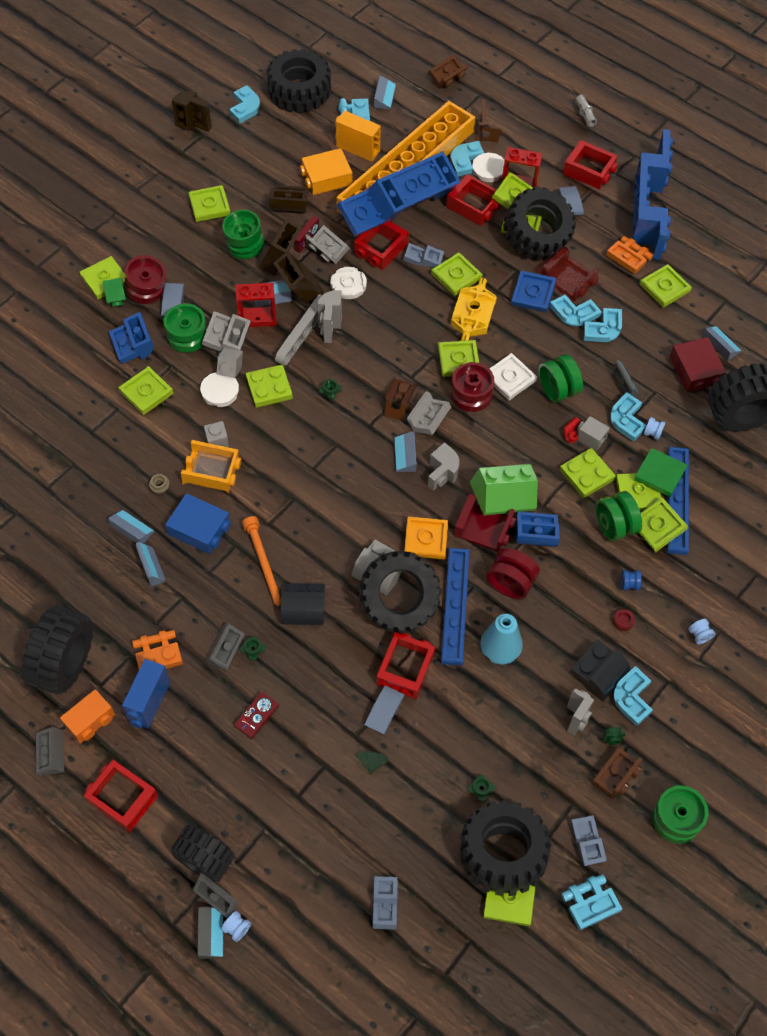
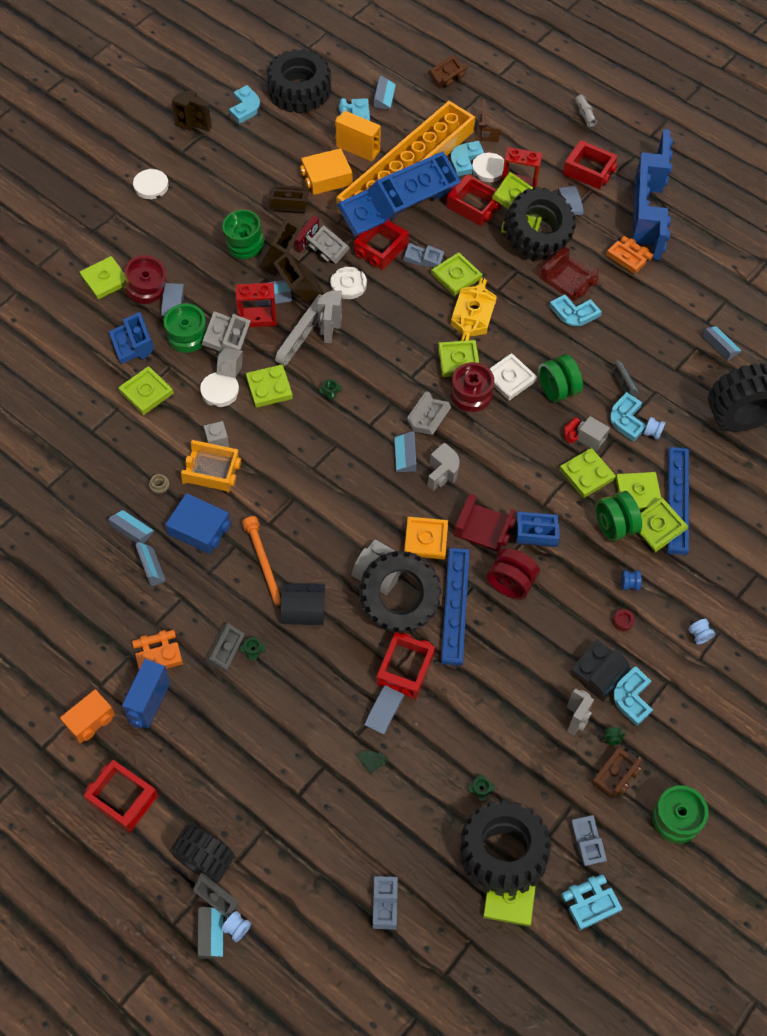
(49, 751): dark grey slope -> none
(57, 649): black tyre -> none
(114, 292): green brick -> none
(150, 183): none -> white tile
(209, 203): lime plate -> none
(256, 715): dark red tile -> none
(390, 394): reddish brown piece -> none
(502, 640): medium azure cone -> none
(505, 489): bright green slope -> none
(533, 291): blue tile -> none
(607, 330): medium azure plate -> none
(660, 472): green tile -> none
(665, 285): lime plate -> none
(697, 364): dark red brick -> none

